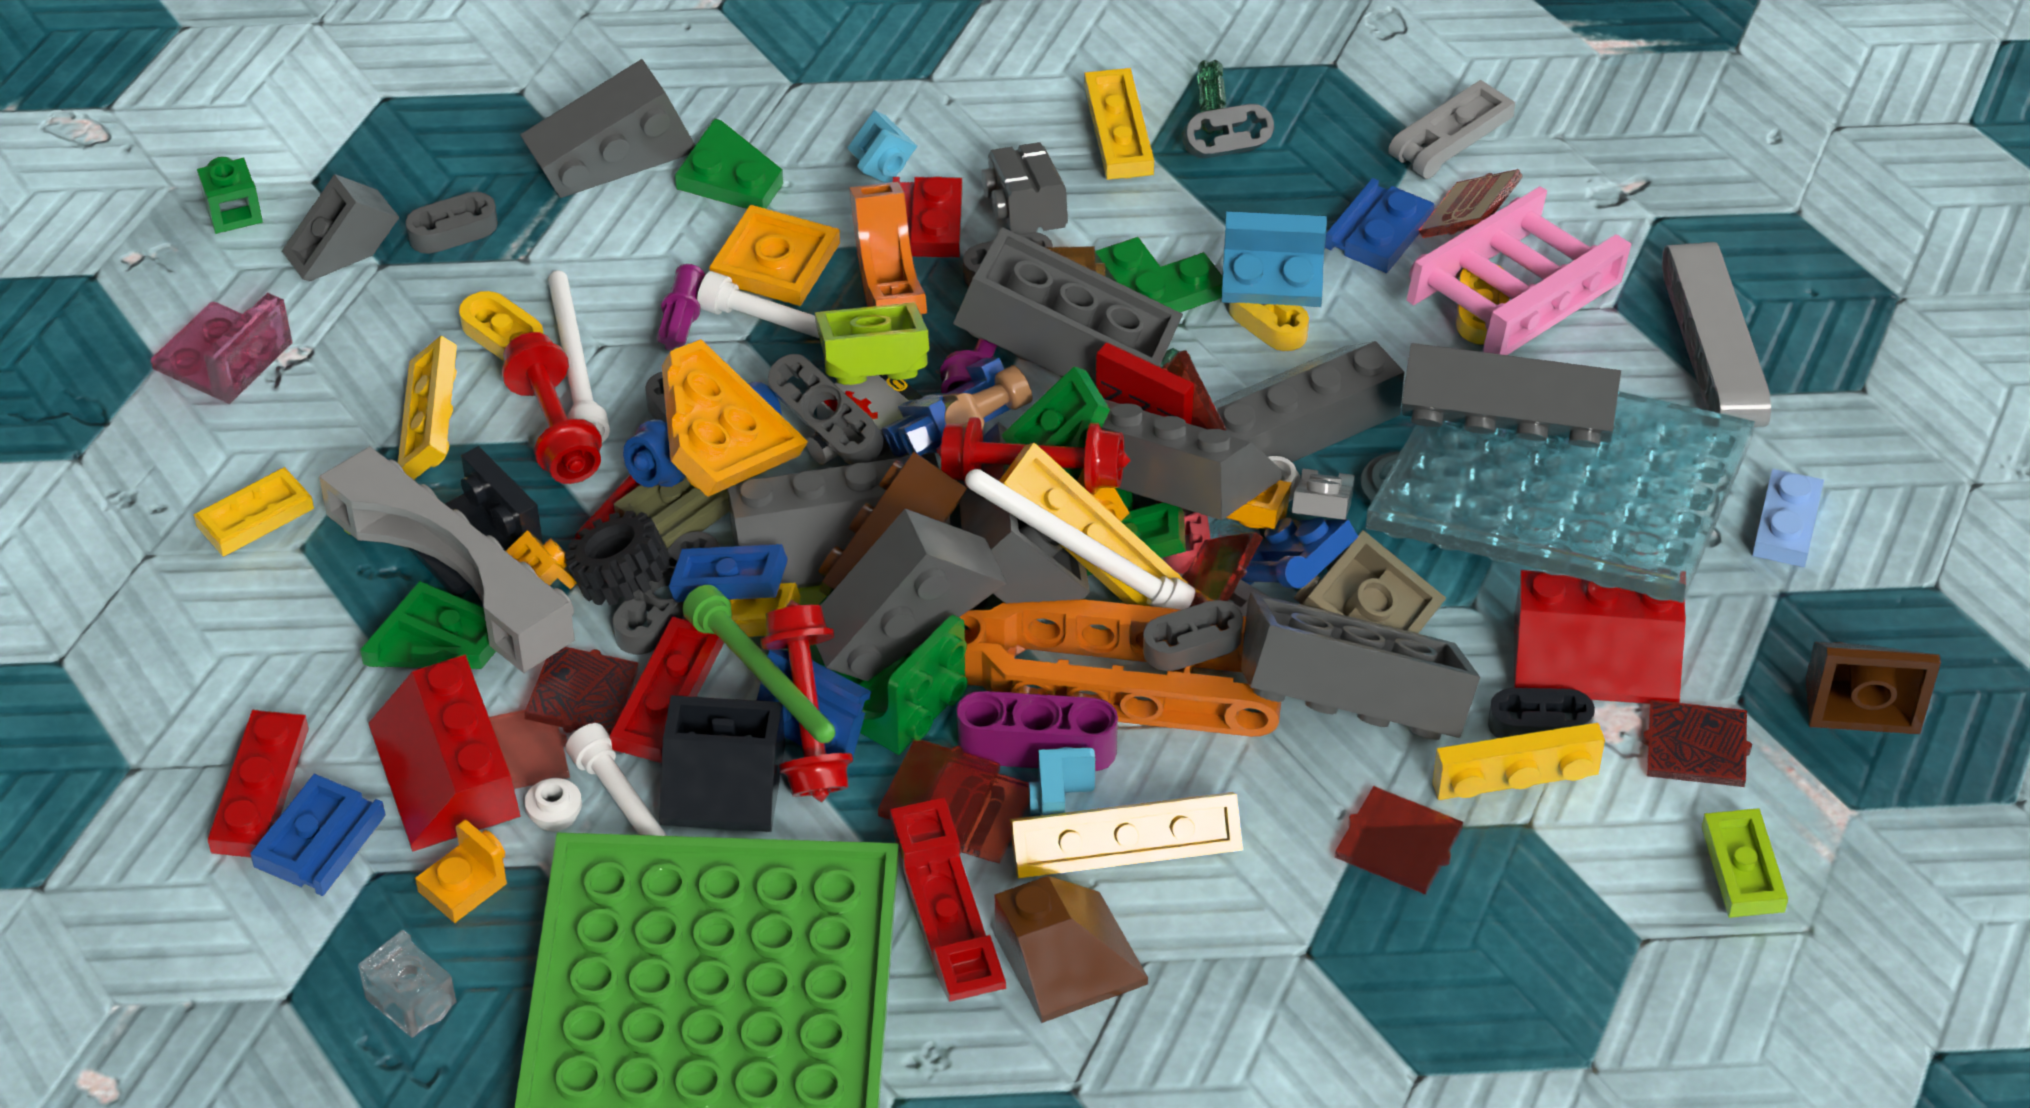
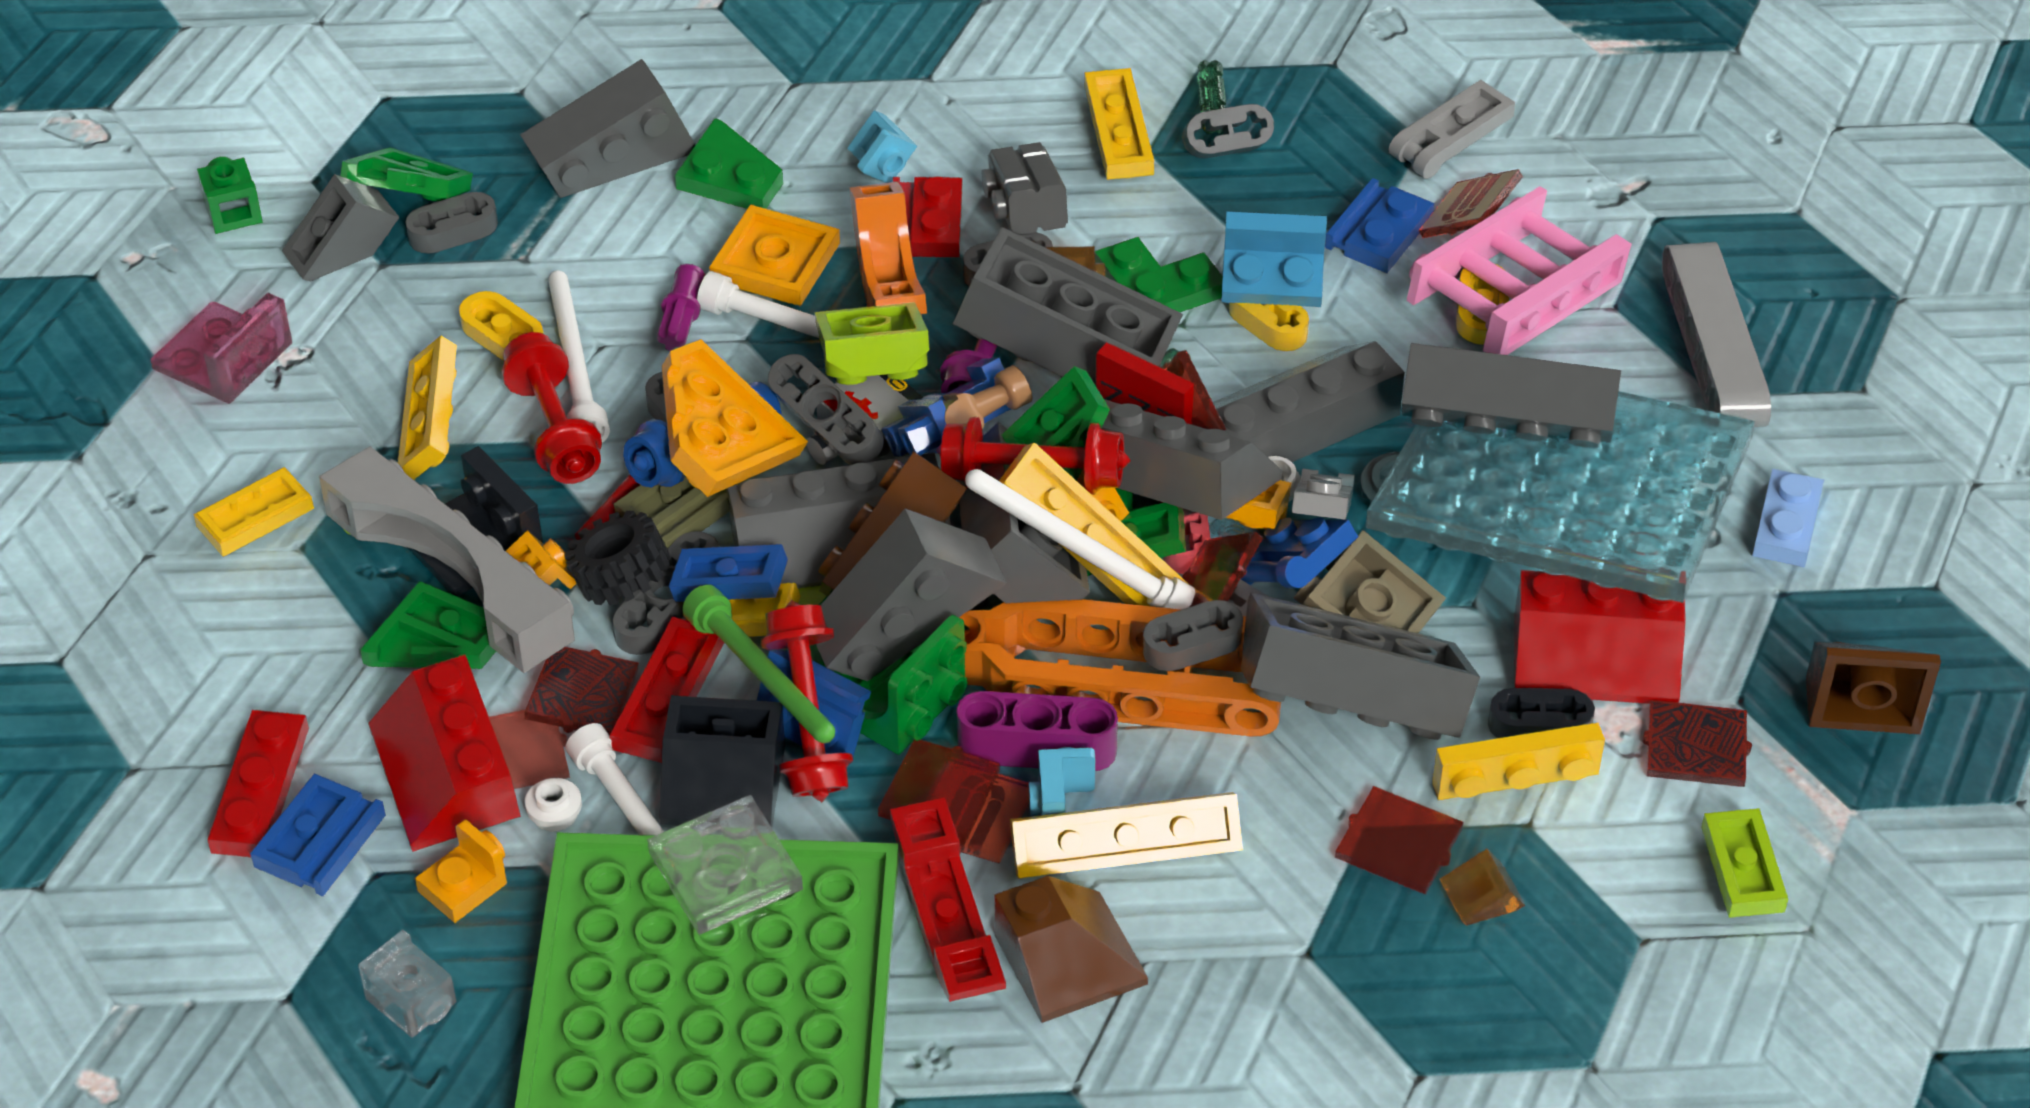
(407, 173): none -> green wing
(725, 864): none -> clear plate
(1481, 889): none -> clear orange slope

